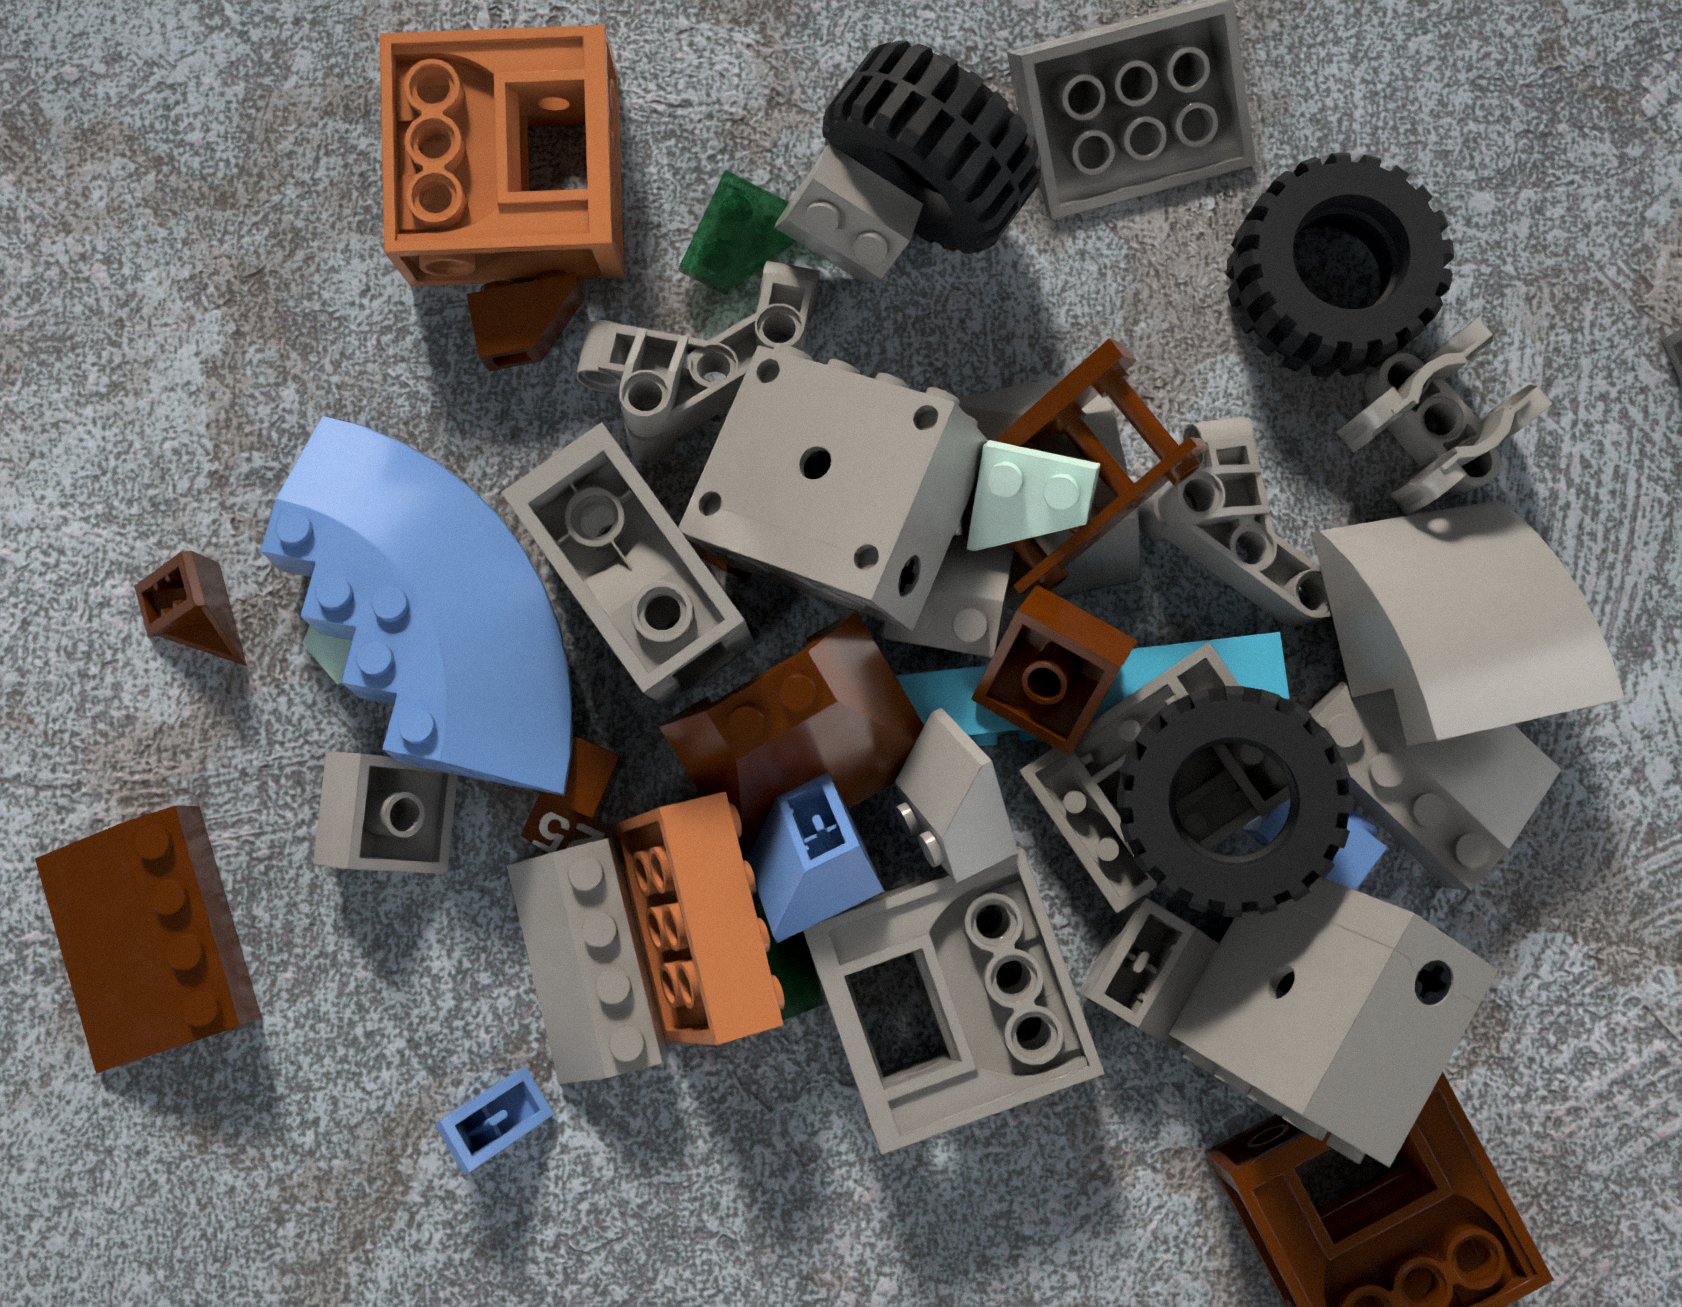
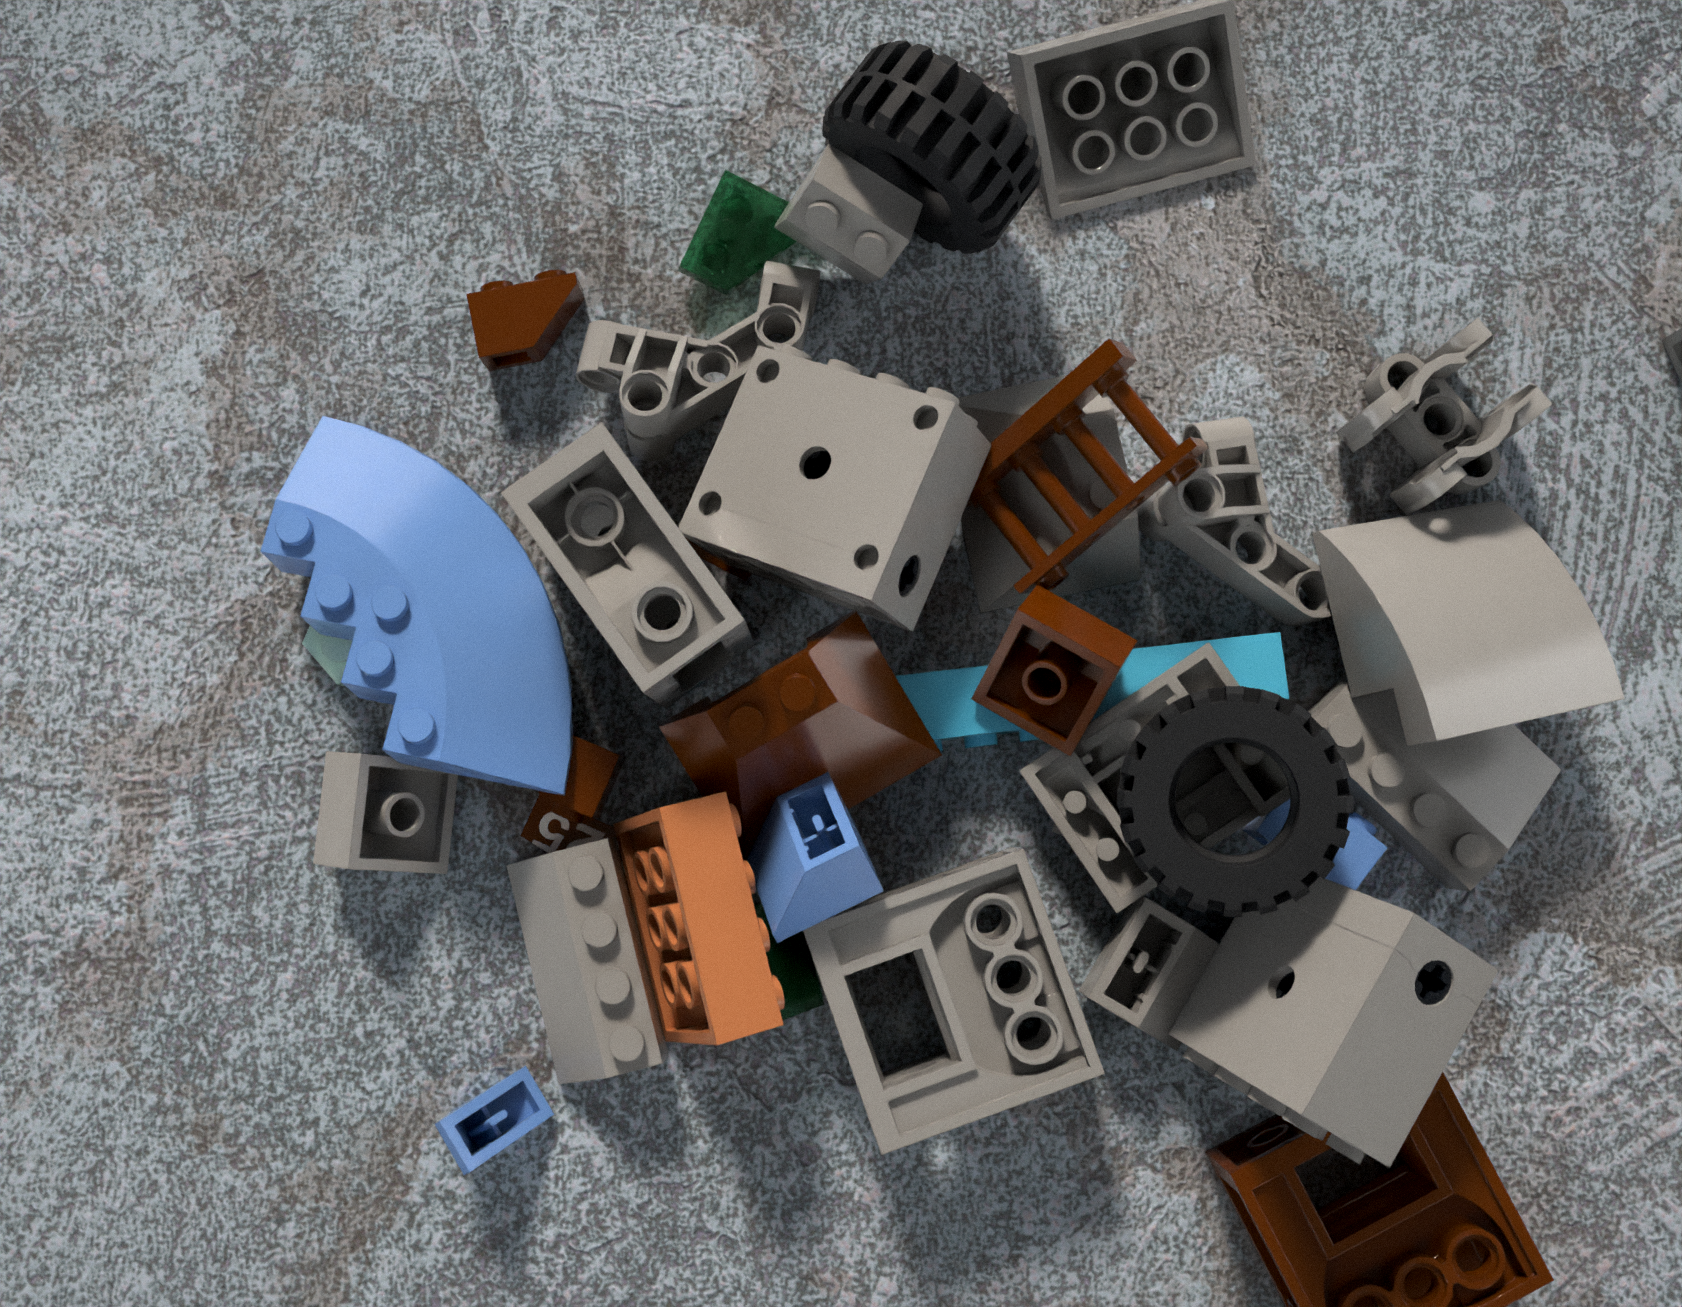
(147, 936): reddish brown slope -> none
(190, 606): reddish brown slope -> none
(460, 154): nougat piece -> none
(953, 801): light grey slope -> none
(964, 602): light grey slope -> none
(1028, 494): light aqua wing -> none
(1380, 212): black tyre -> none

